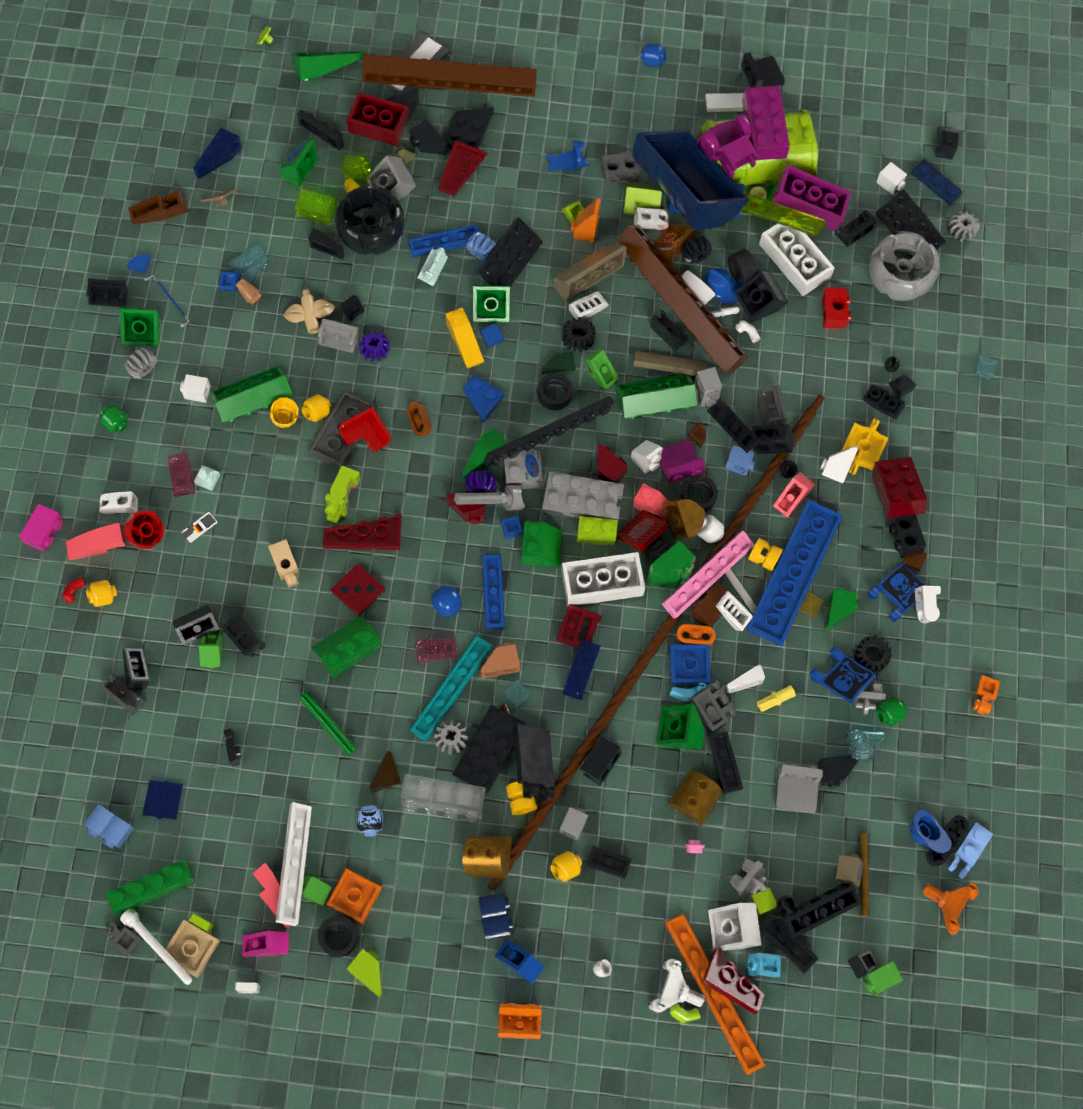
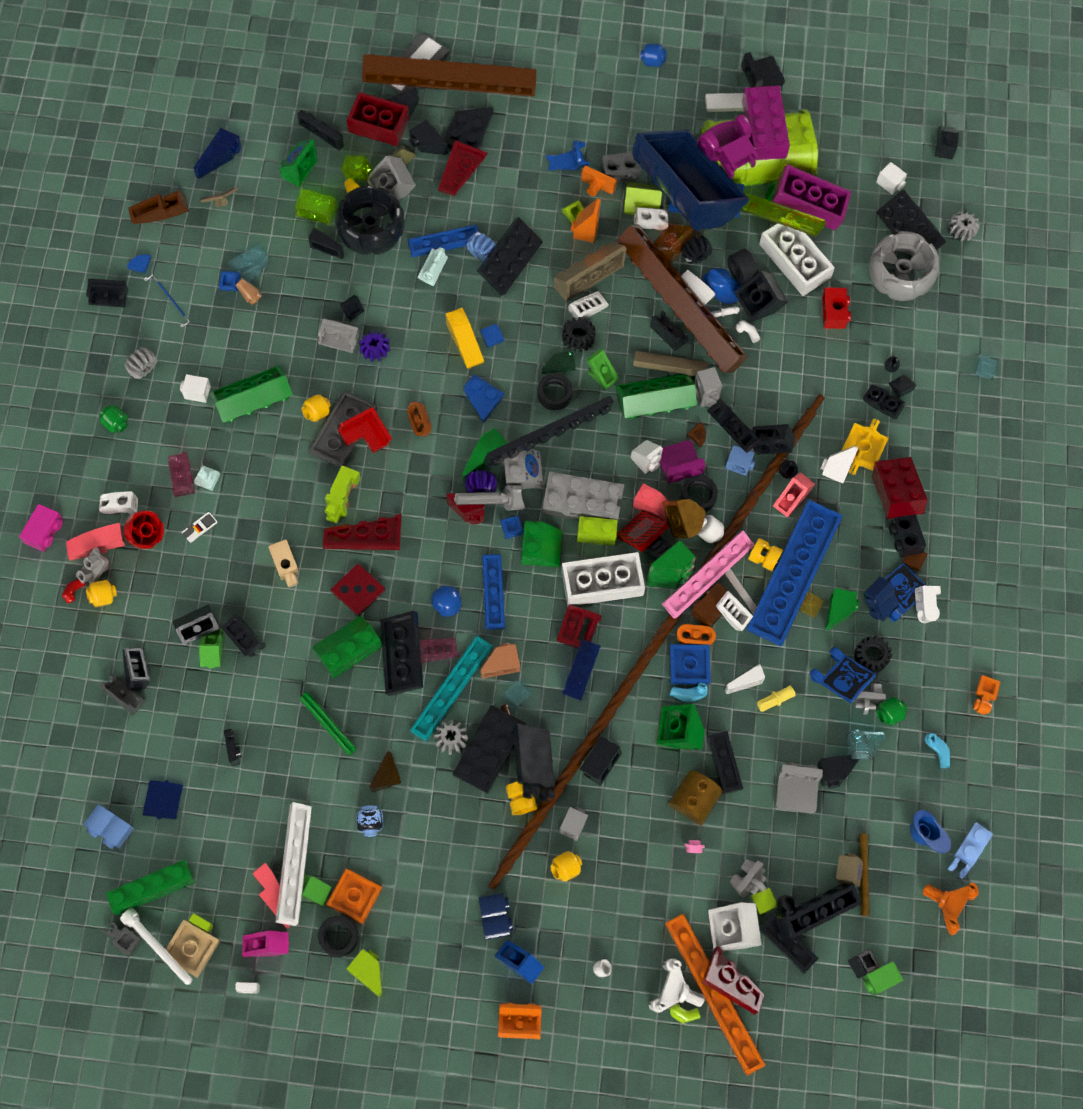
(93, 567): none -> light grey hips
(140, 326): green slope -> none
(264, 36): lime plant -> none
(284, 412): yellow hair -> none
(309, 311): tan plant -> none
(312, 65): green wedge -> none
(401, 653): none -> black plate
(443, 797): clear brick -> none
(487, 856): pearl gold brick -> none
(491, 303): green slope -> none
(598, 181): none -> orange tile
(608, 862): black plate -> none
(609, 466): dark red slope -> none
(708, 707): dark grey plate -> none
(759, 192): tan tile -> none
(764, 965): medium azure bracket -> none
(772, 406): dark grey hinge -> none
(856, 228): black hinge -> none
(881, 599): none -> dark blue brick
(937, 182): dark blue plate -> none
(940, 748): none -> medium azure arm
(960, 832): black beam -> none

